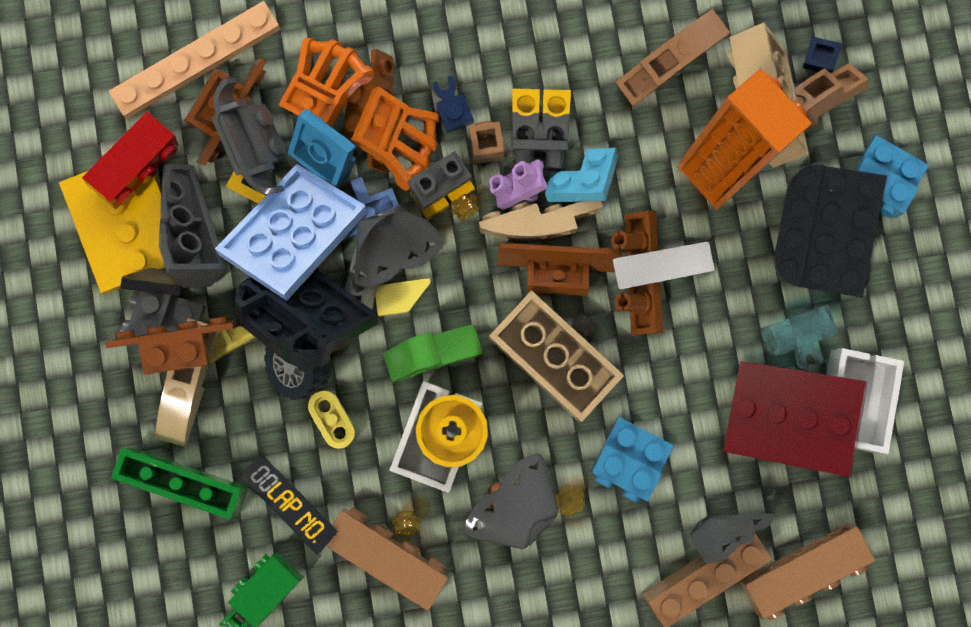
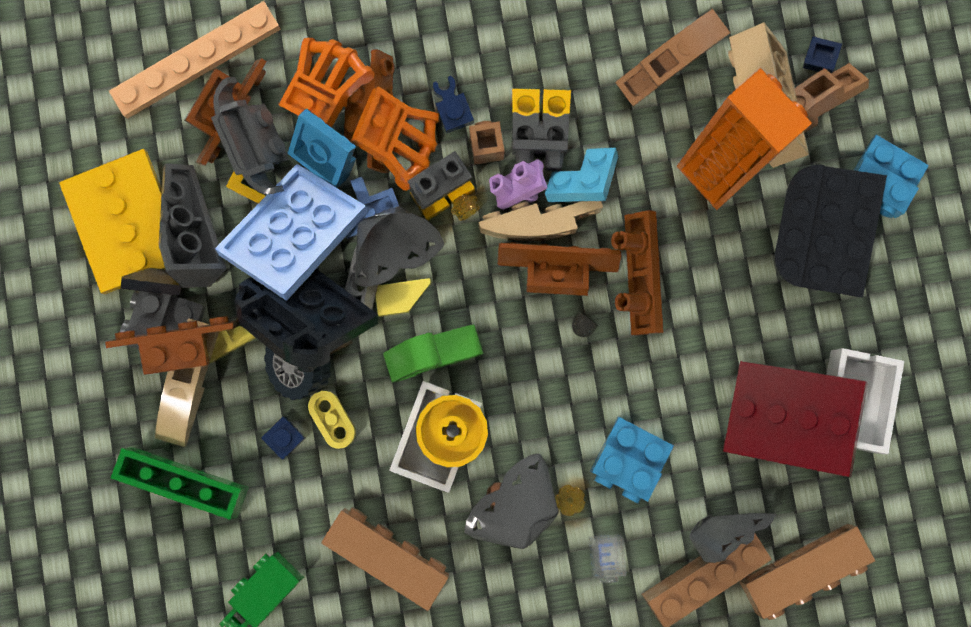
(131, 161): red brick -> none
(283, 438): none -> dark blue plate
(289, 504): black sticker -> none
(406, 523): clear yellow plate -> none
(555, 356): tan brick -> none
(607, 557): none -> clear brick
(663, 265): white sticker -> none
(800, 334): clear light blue brick -> none

